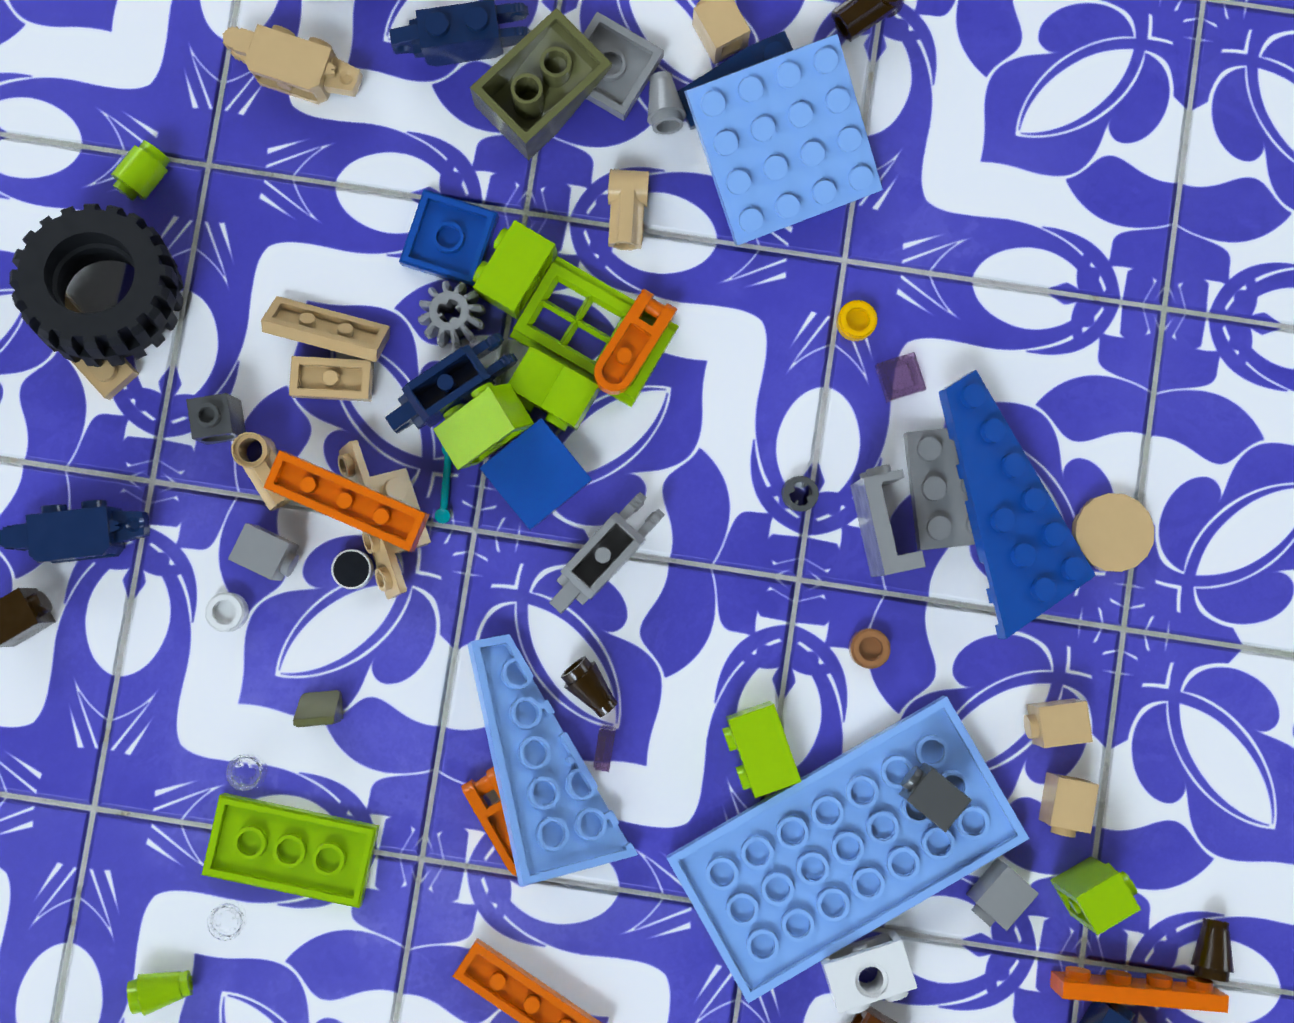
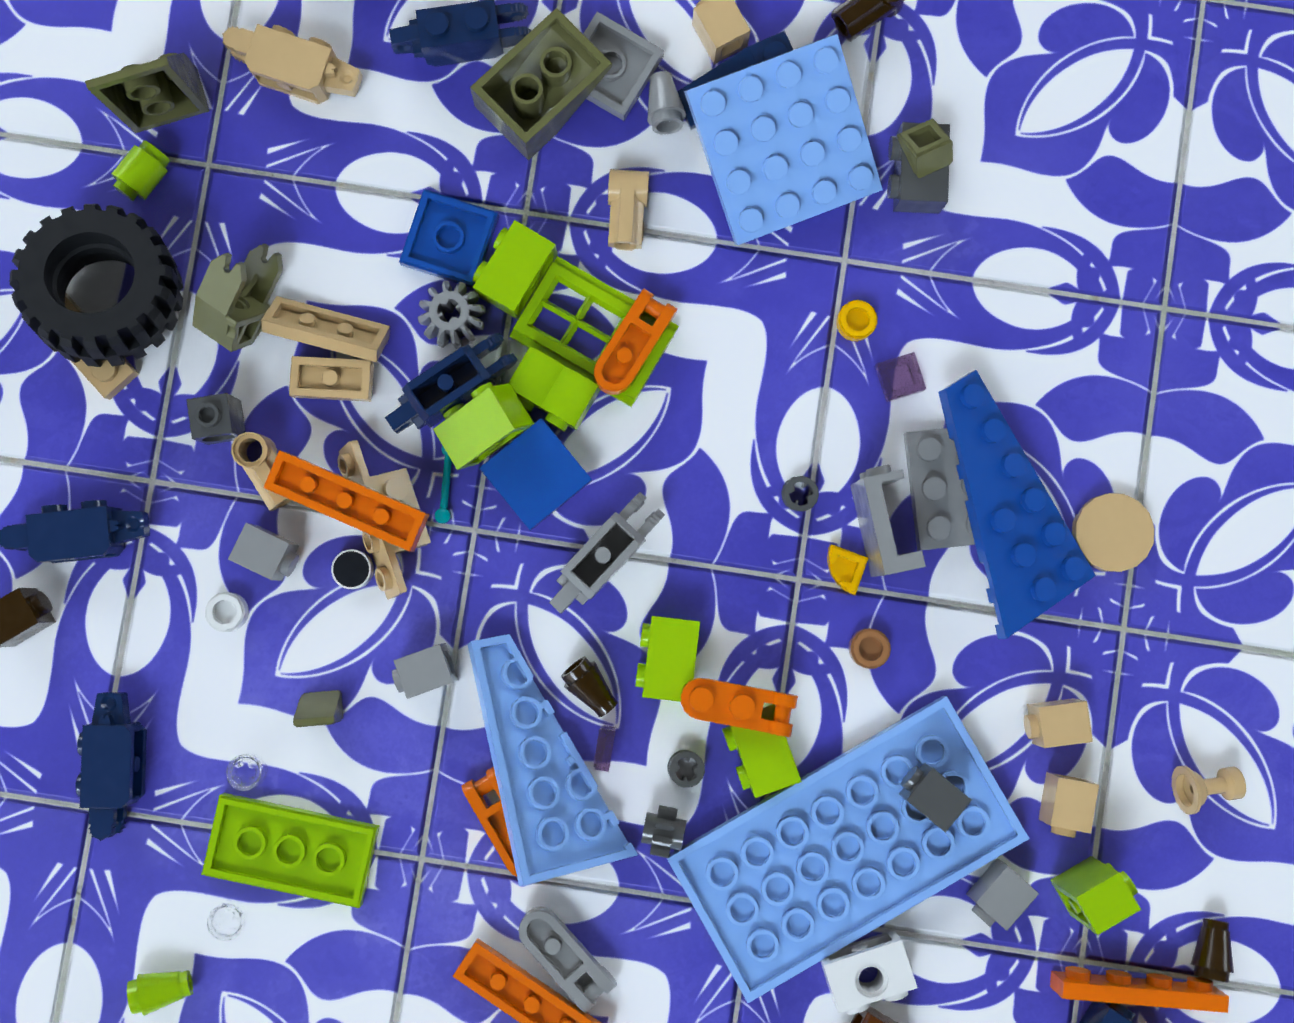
(111, 764): none -> dark blue hinge
(152, 92): none -> olive slope
(235, 300): none -> olive piece
(424, 671): none -> light grey brick
(564, 957): none -> light grey plate
(663, 831): none -> dark grey gear
(669, 657): none -> lime brick
(698, 769): none -> dark grey bush
(738, 705): none -> orange plate
(846, 568): none -> yellow tile
(914, 193): none -> dark grey brick
(926, 147): none -> olive slope
(1192, 790): none -> tan piece

